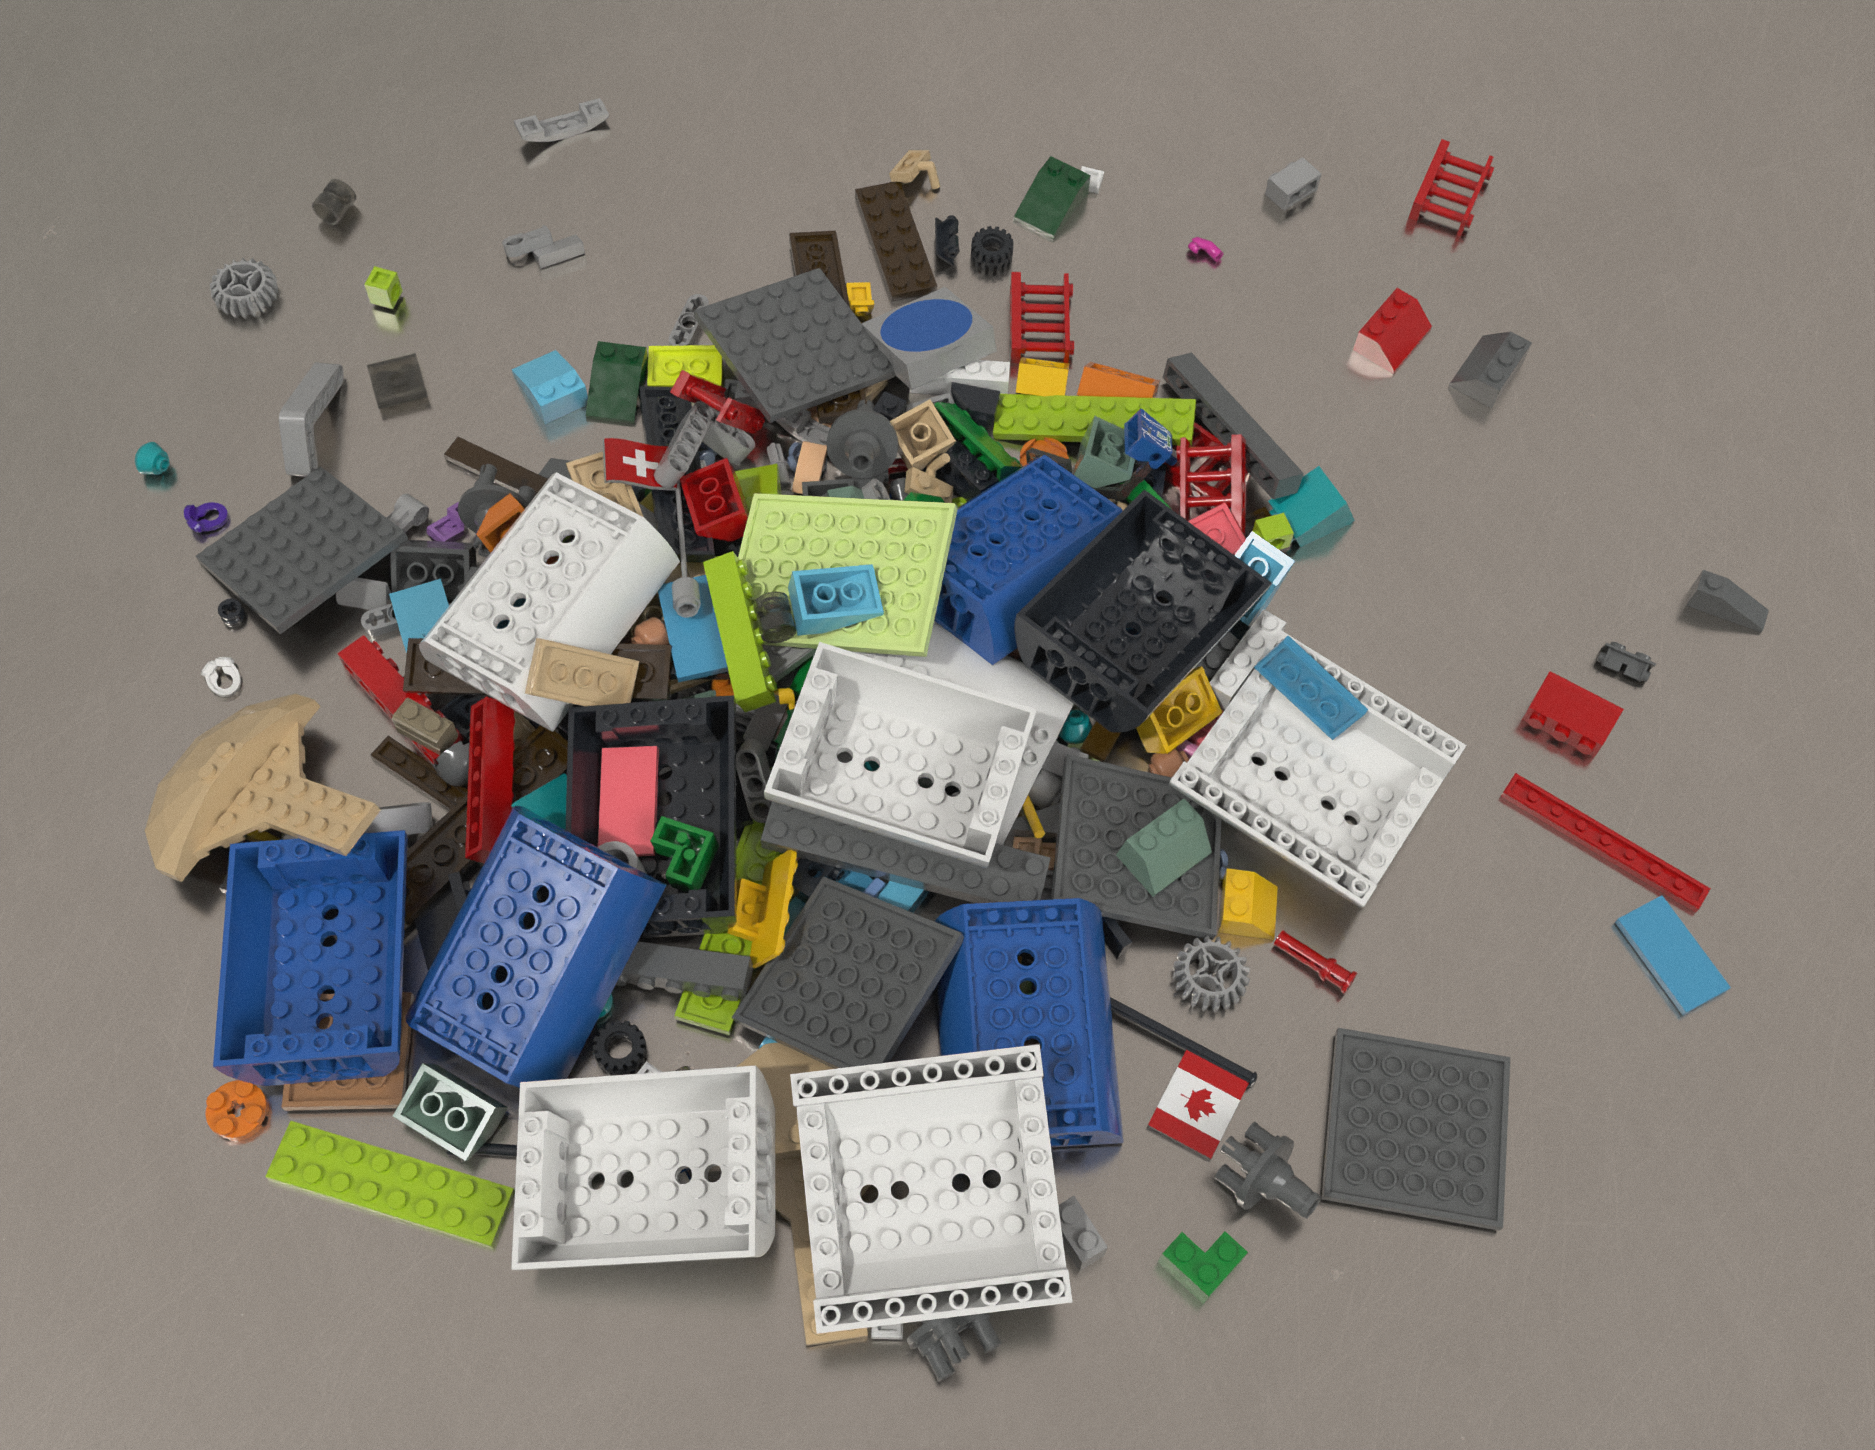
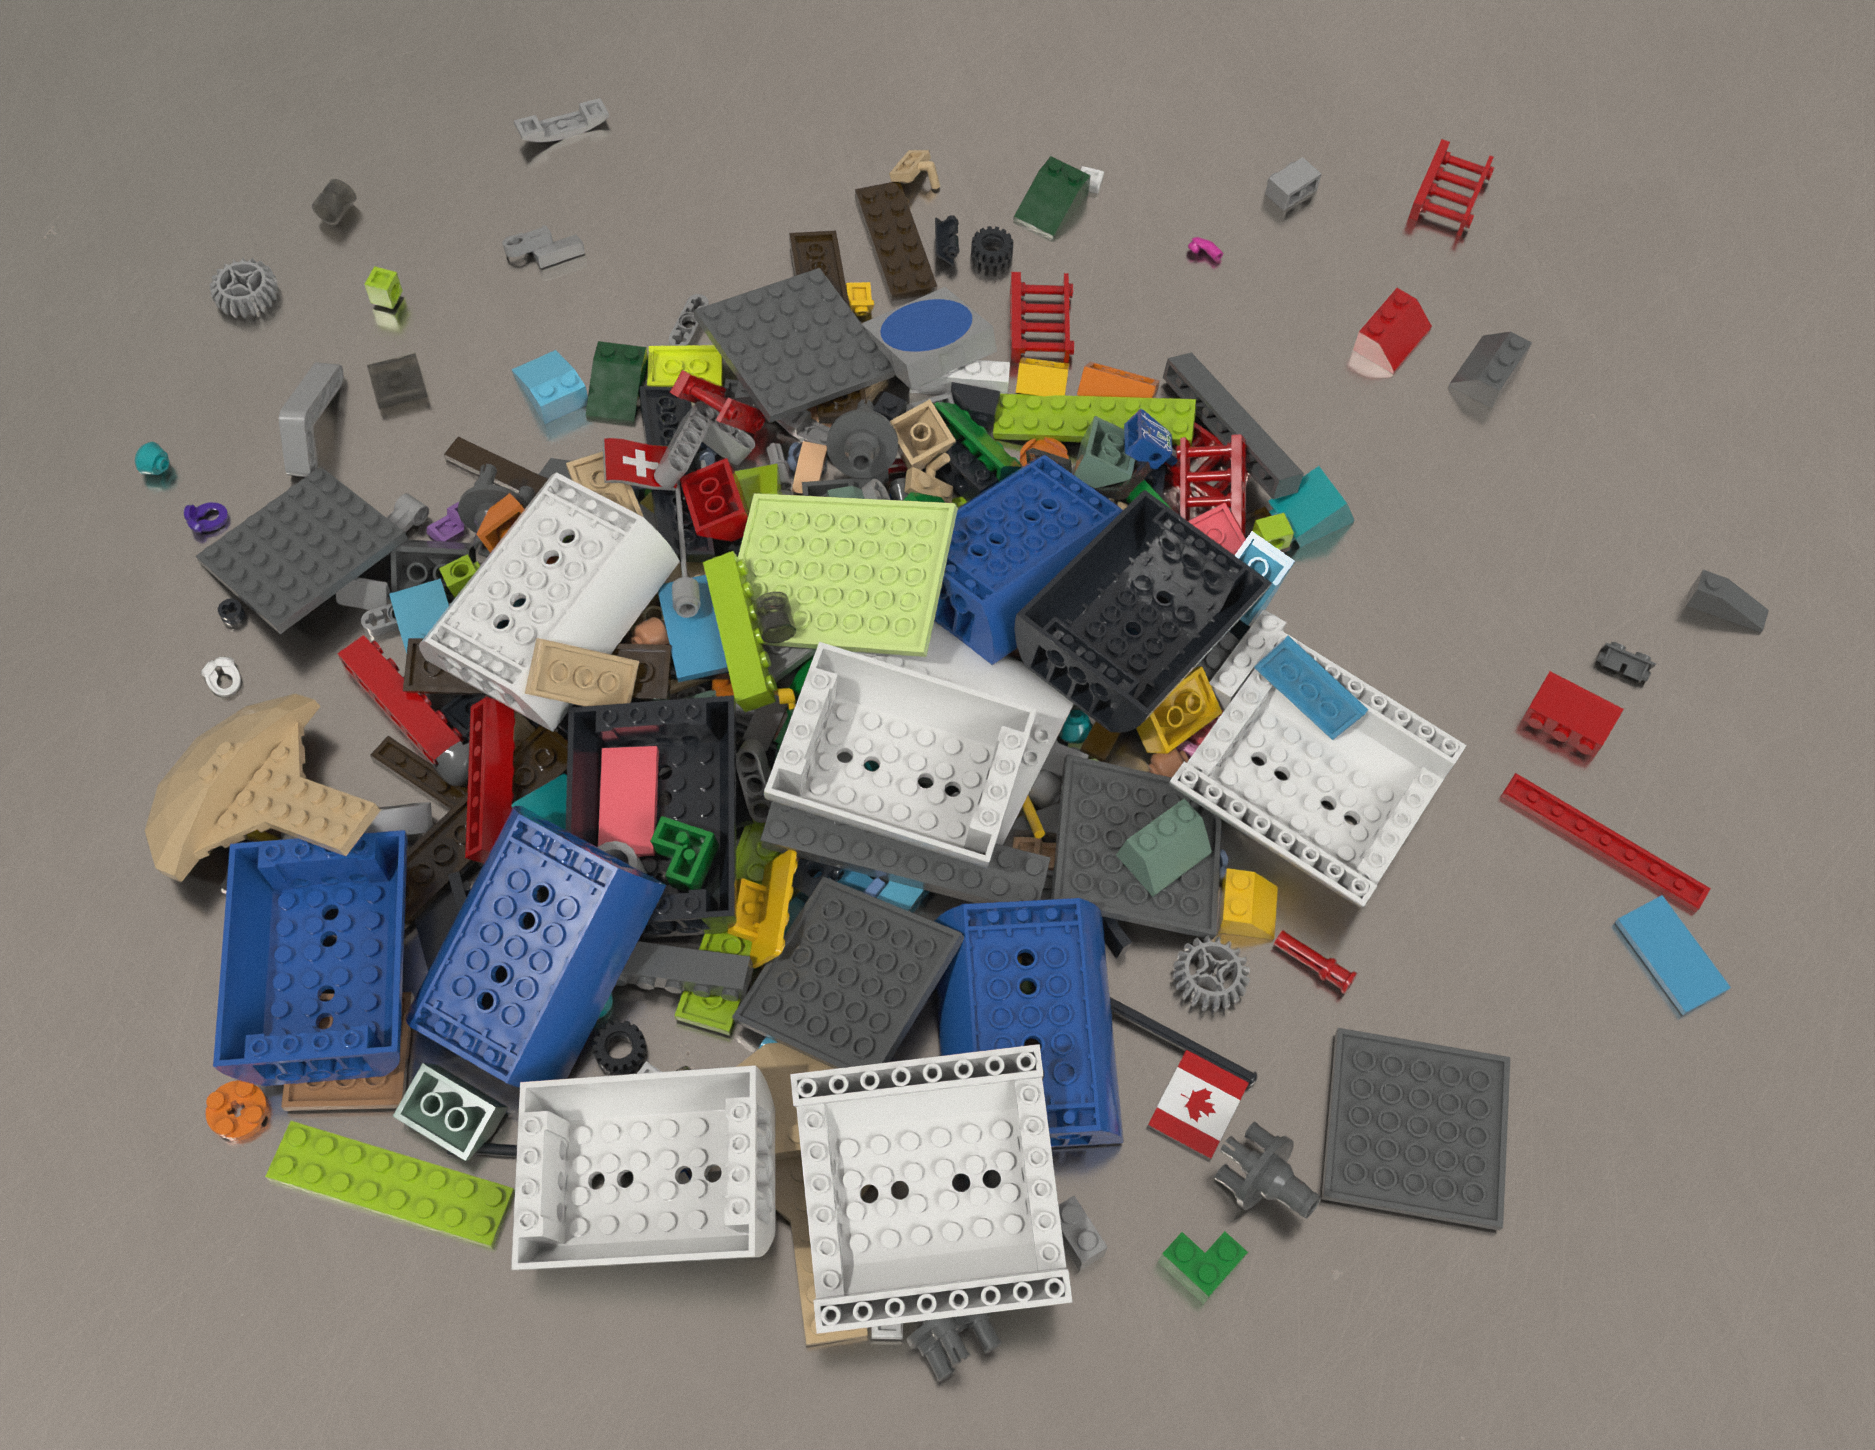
(424, 726): dark tan brick -> none
(459, 573): none -> lime brick
(833, 598): medium azure slope -> none

